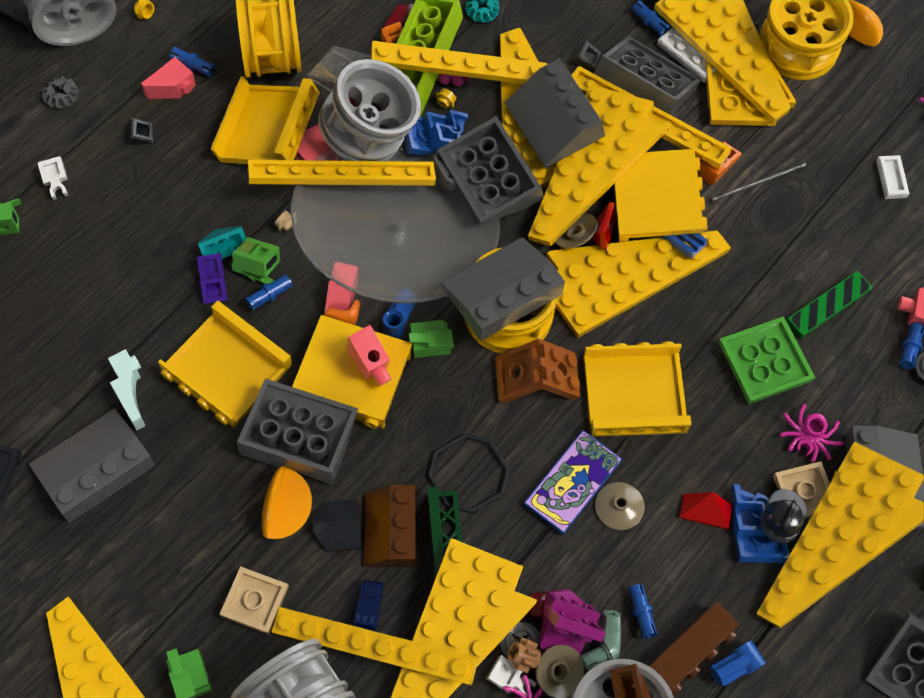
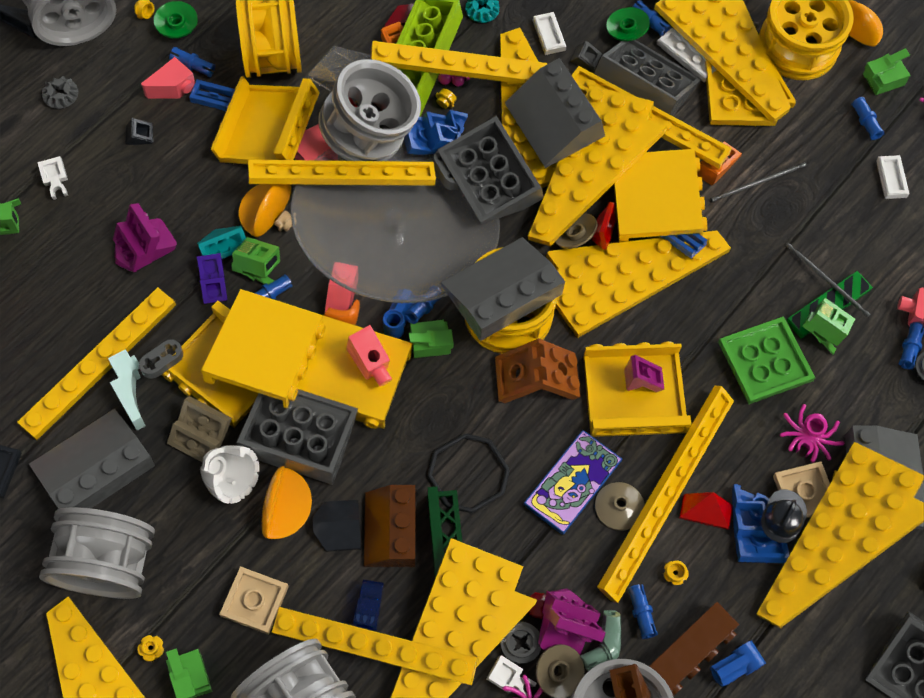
(96, 364): none -> yellow plate
(97, 553): none -> light grey wheel
(141, 240): none -> magenta piece
(156, 652): none -> yellow plate
(161, 359): none -> dark grey beam
(172, 13): none -> green dish
(198, 429): none -> dark tan slope
(211, 99): none -> blue tile
(230, 472): none -> white hair
(263, 206): none -> light orange piece
(264, 346): none -> yellow panel
(418, 310): none -> blue pin
(524, 655): medium nougat gear -> none
(549, 33): none -> white tile
(628, 24): none -> green dish
(643, 373): none -> magenta slope
(665, 495): none -> yellow plate
(677, 566): none -> yellow plate
(828, 280): none -> dark grey piece
(829, 324): none -> bright green piece
(867, 118): none -> blue pin
(887, 72): none -> bright green piece

